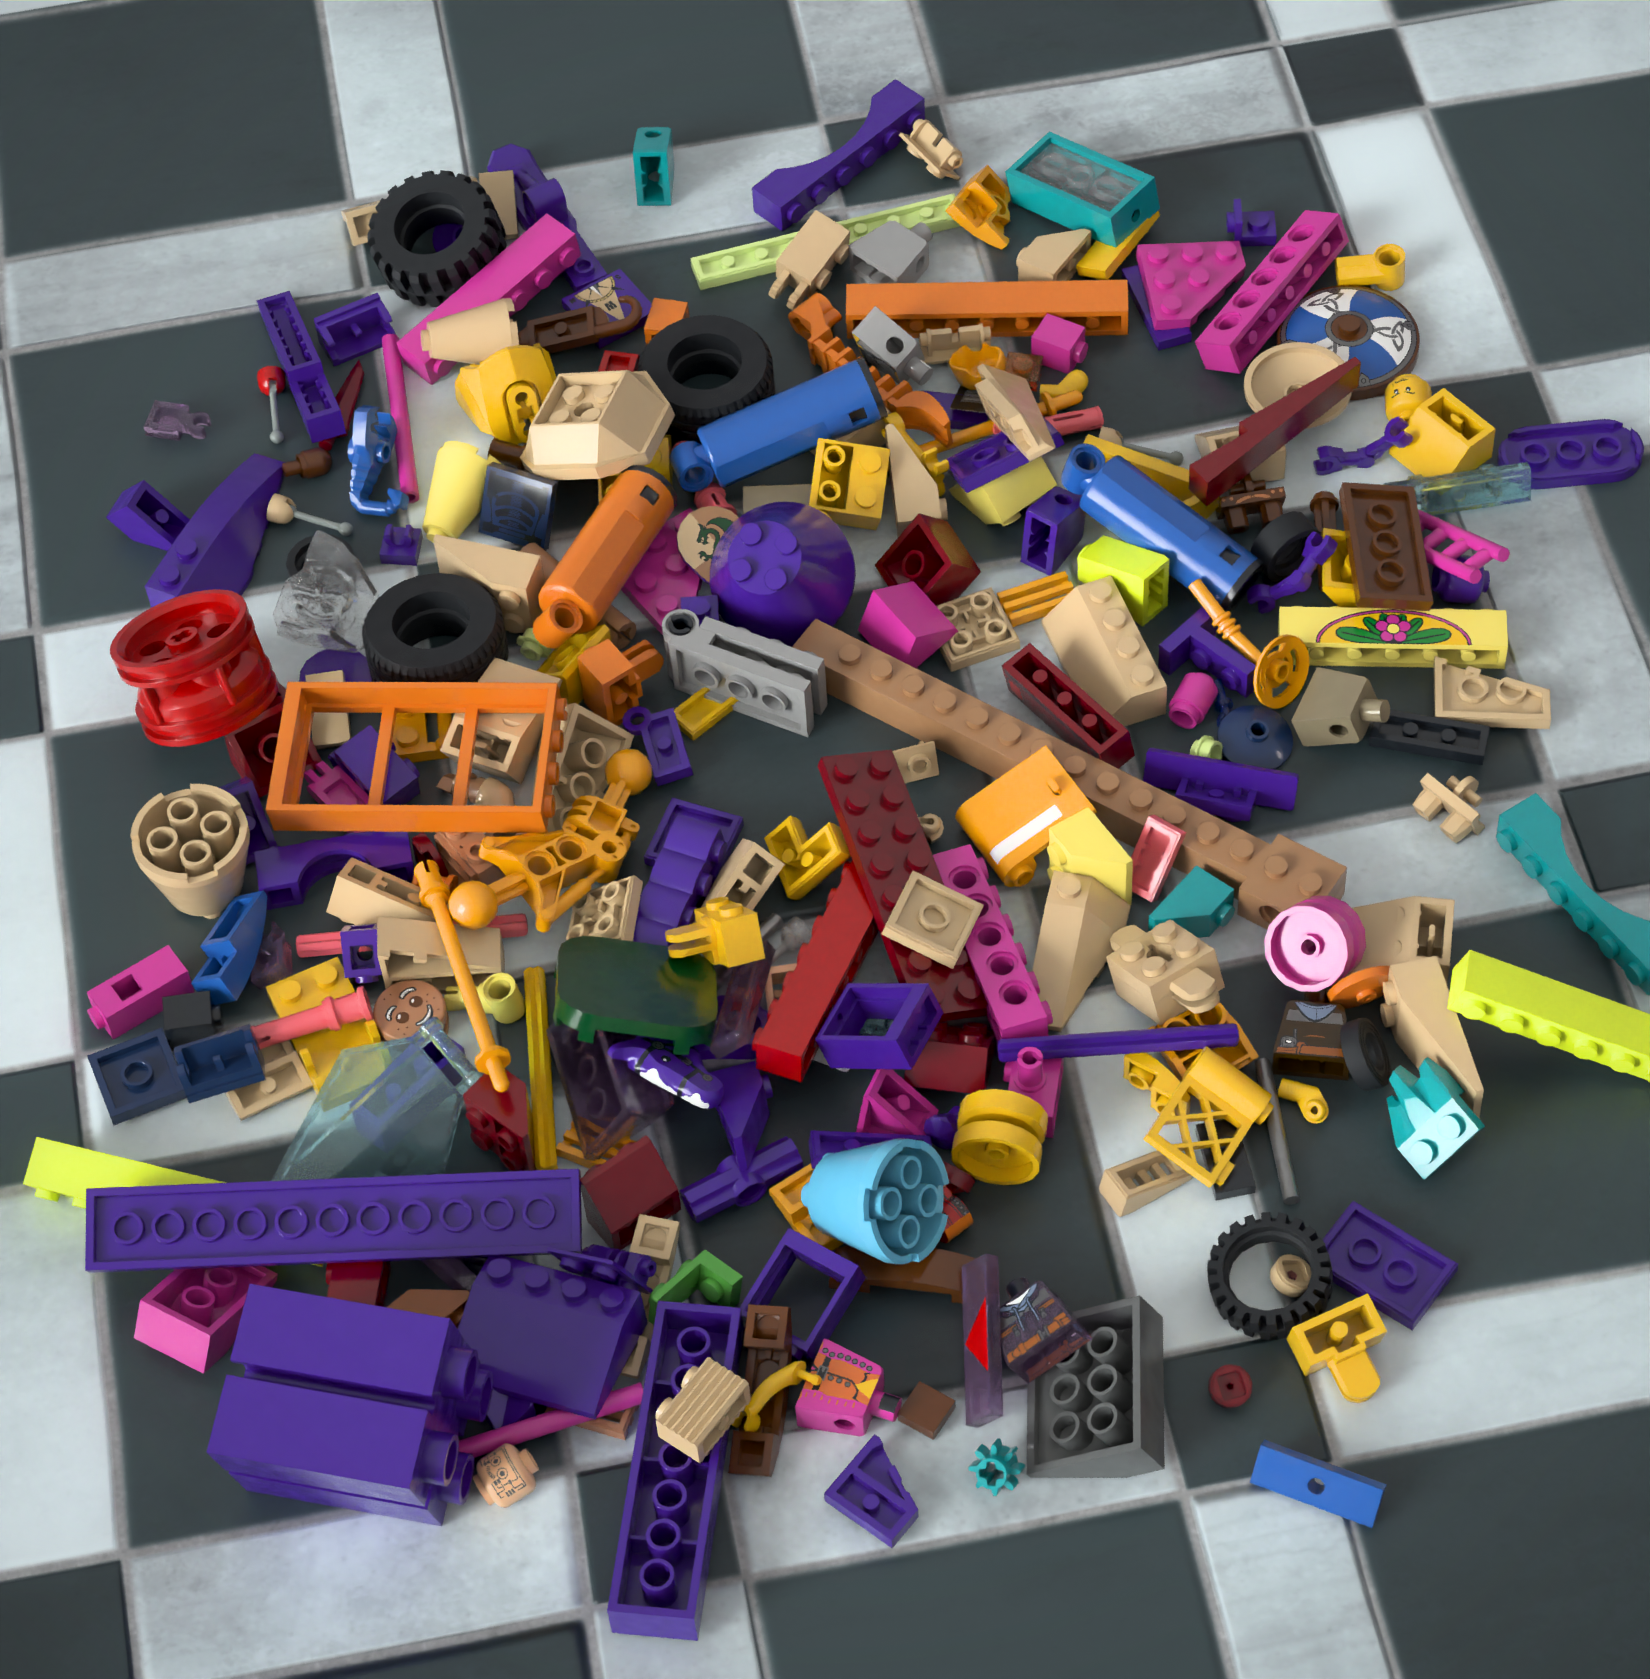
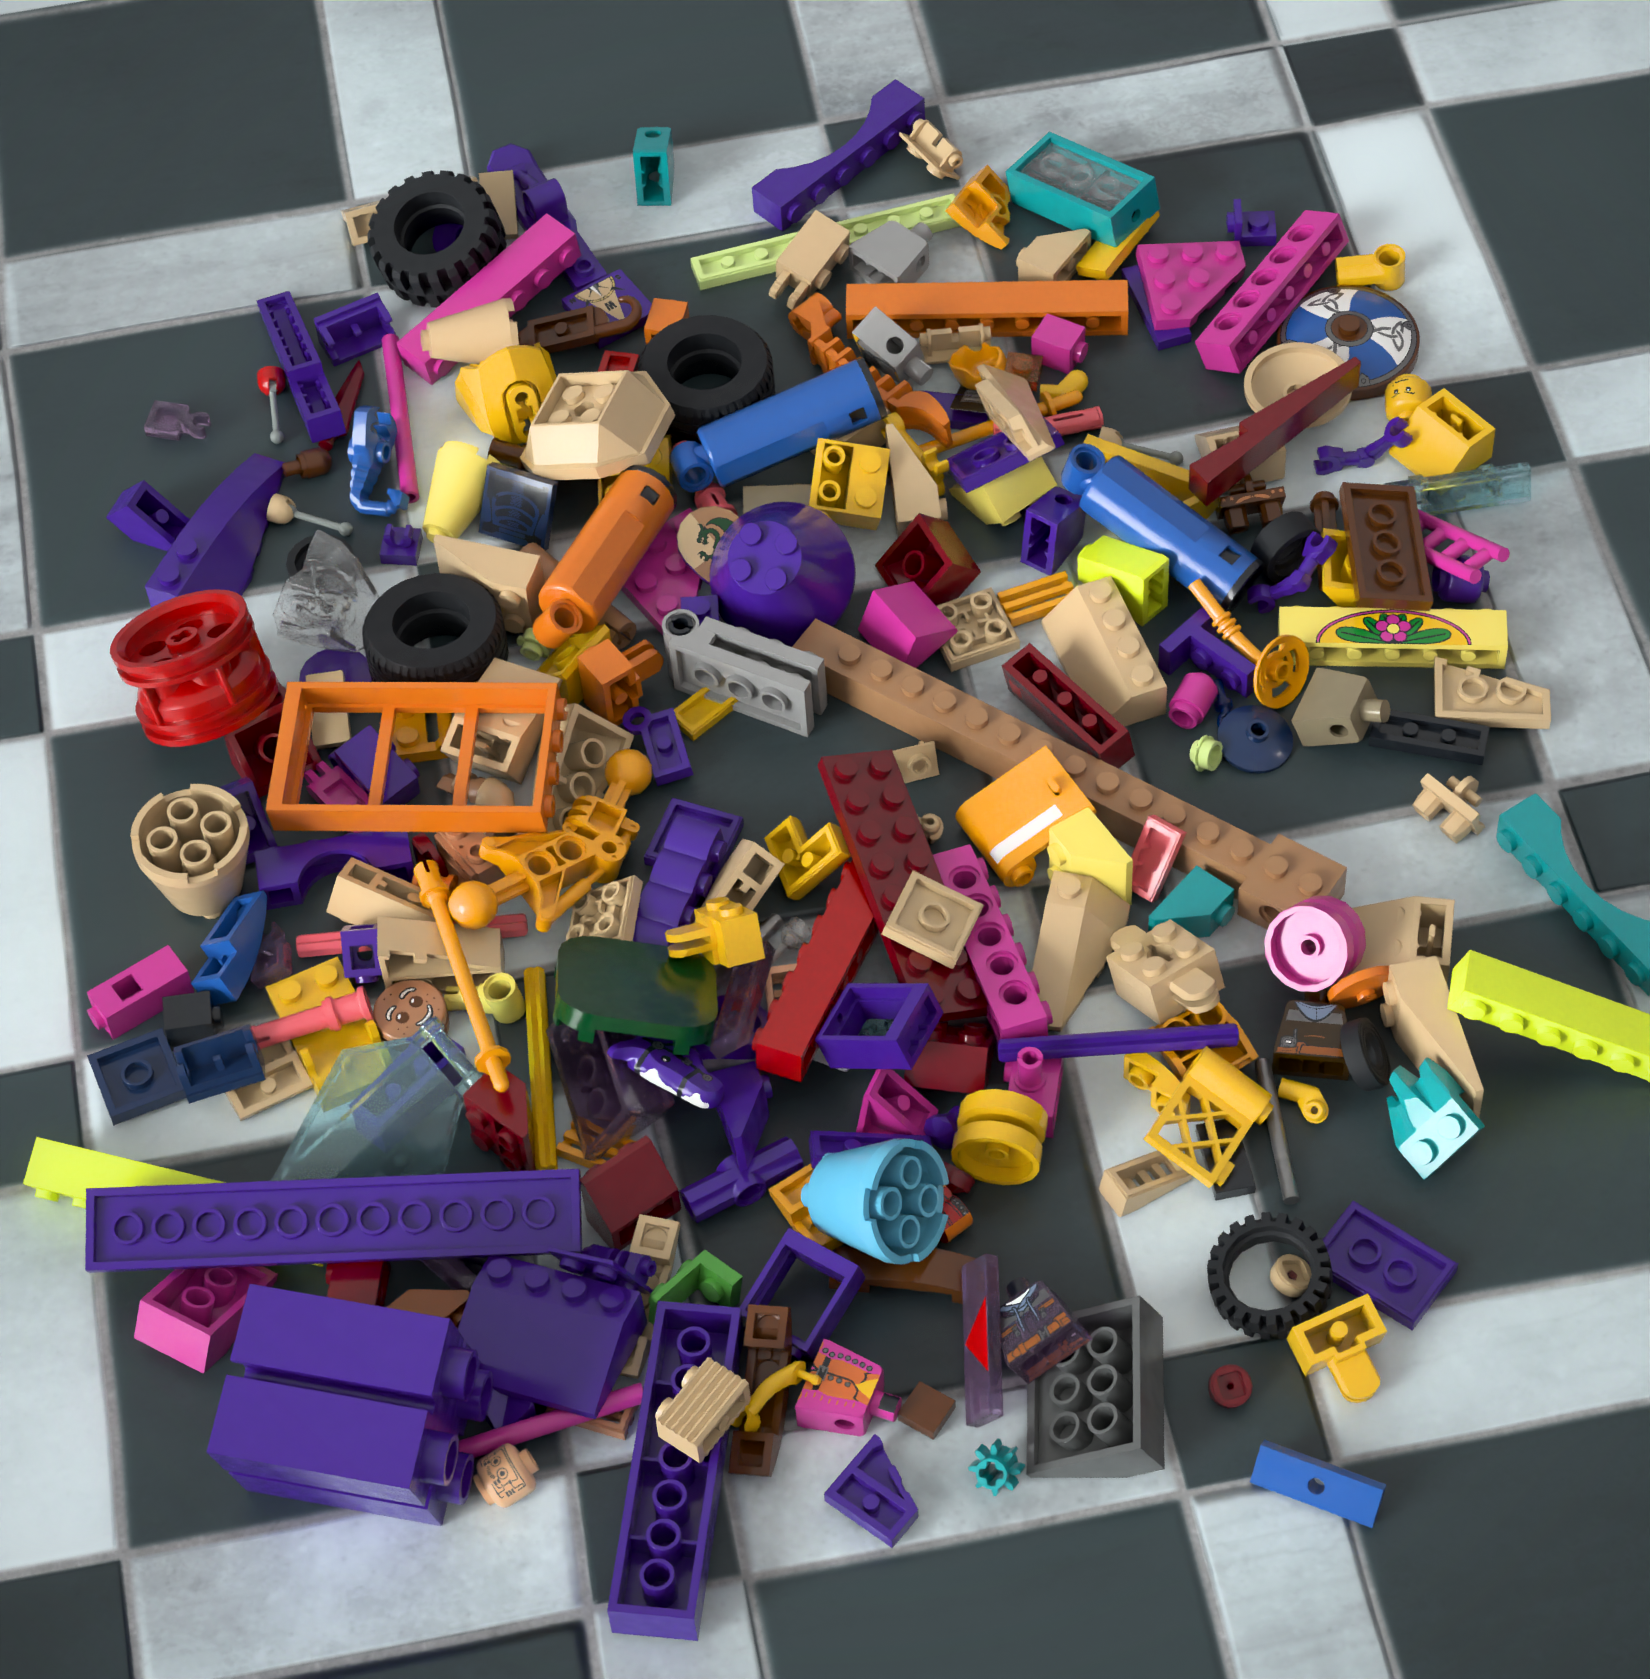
(1220, 785): dark purple bracket -> none
(1574, 452): dark purple tile -> none

